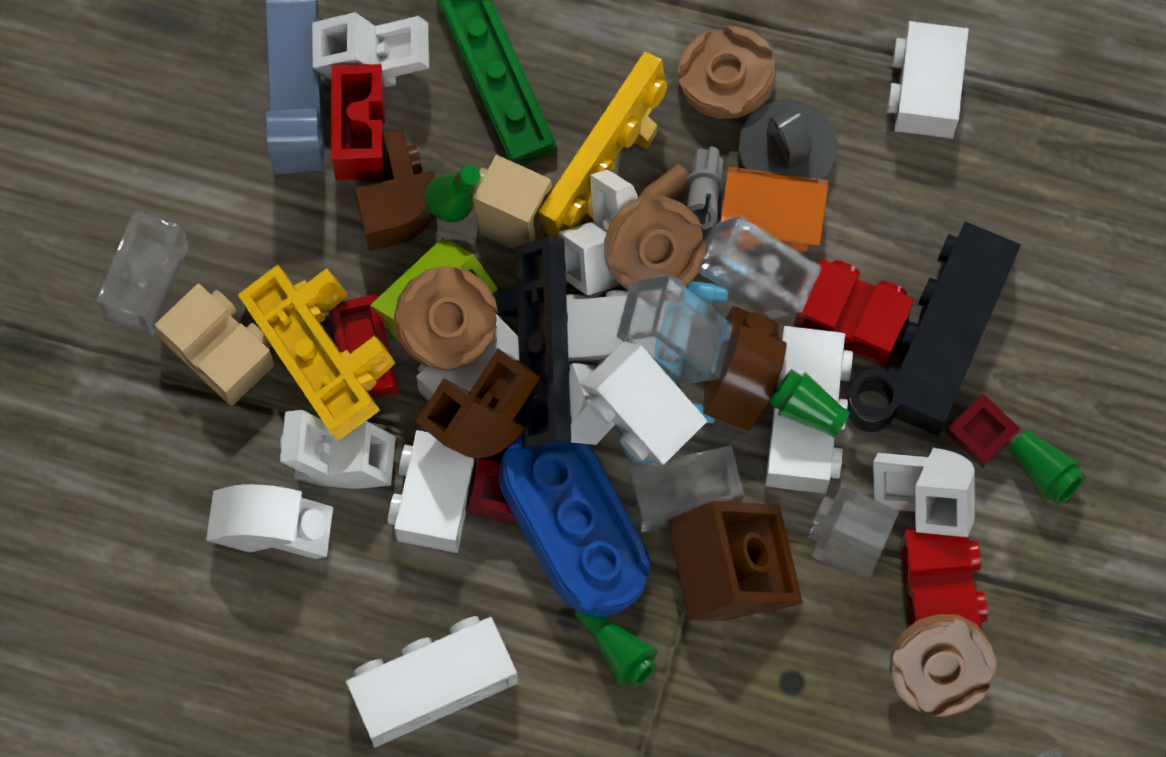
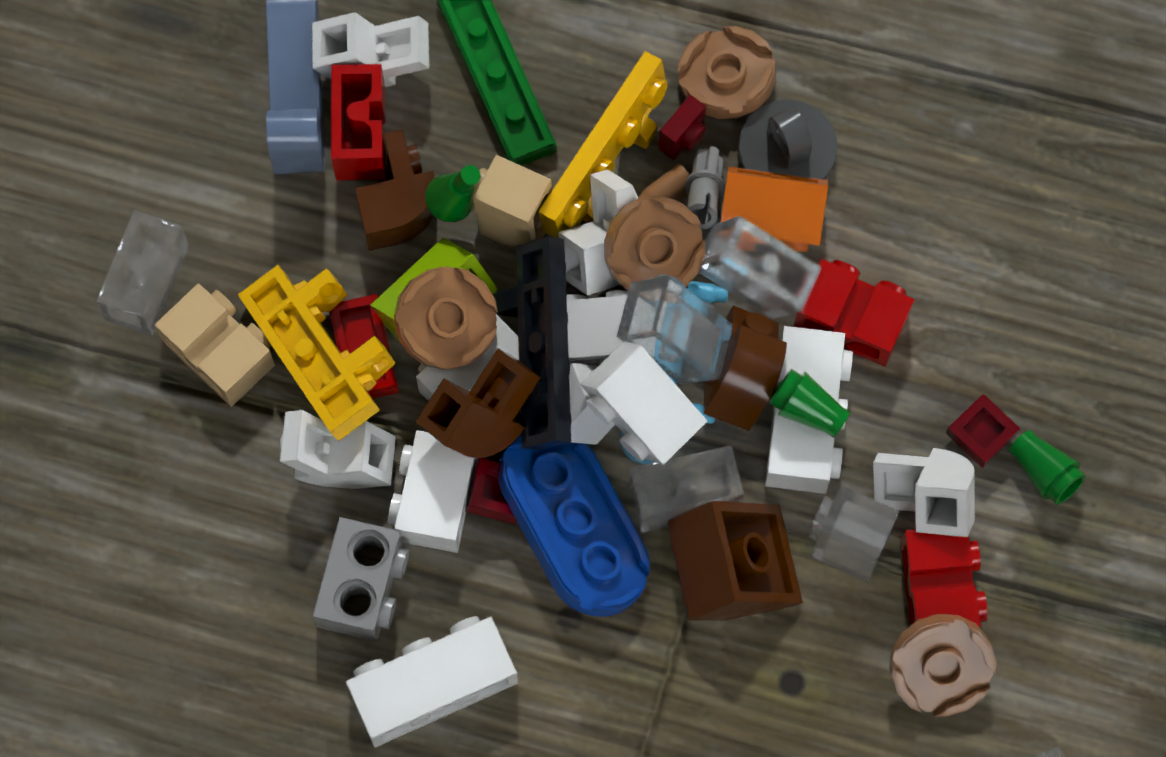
(269, 517): white brick -> none
(347, 578): none -> light grey brick
(624, 653): green cone -> none
(683, 128): none -> dark red plate
(930, 79): white brick -> none
(945, 339): black hinge -> none

